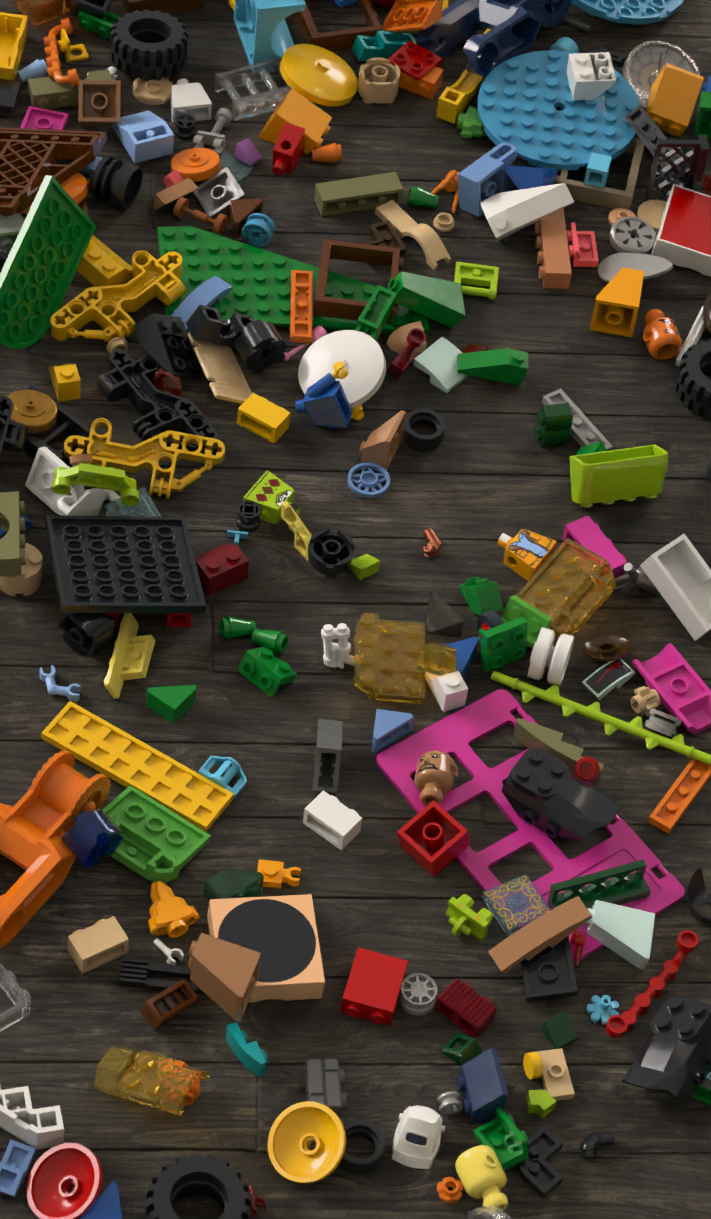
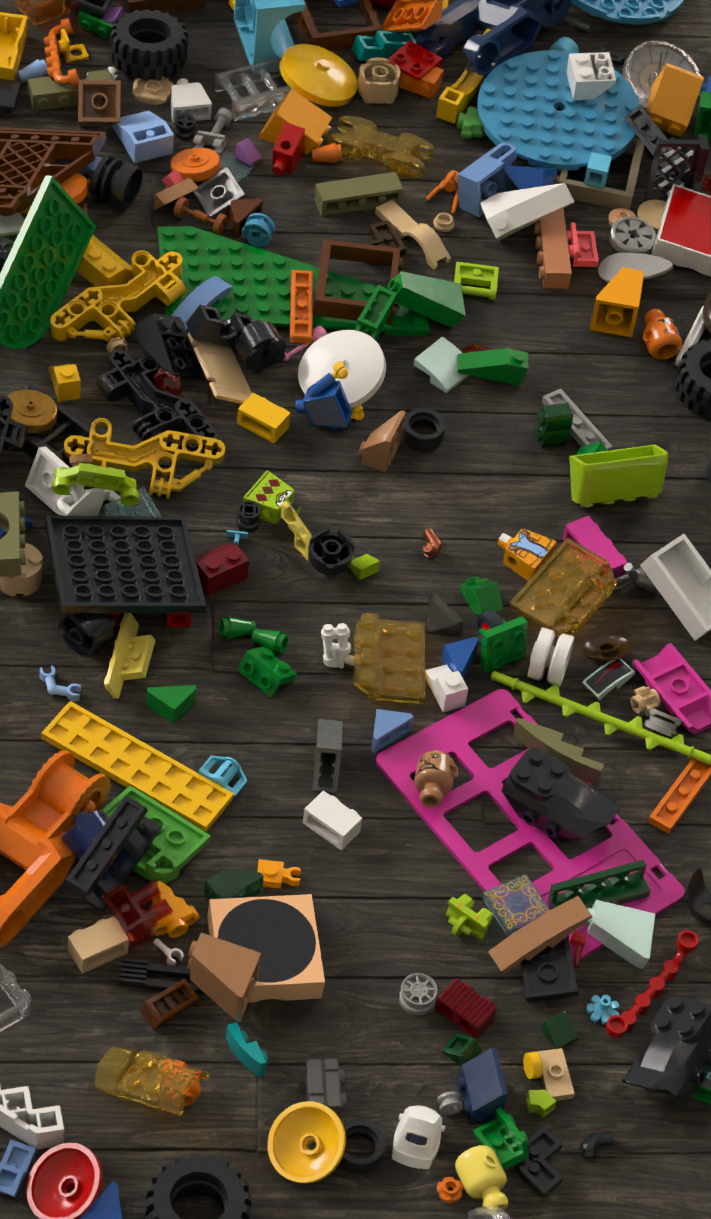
(44, 119): dark pink tile -> none
(113, 14): none -> medium lavender slope
(114, 852): none -> black fence
(128, 911): none -> clear red brick
(256, 1199): clear red hand -> none
(368, 480): medium blue wheel -> none
(373, 986): red brick -> none
(394, 151): none -> clear yellow piece
(398, 339): light nougat brick -> none
(415, 340): dark red bar -> none
(422, 198): green cone -> none
(433, 838): red brick -> none
(436, 659): clear yellow brick -> none
(536, 619): bright green bracket -> none
(587, 768): red plate -> none

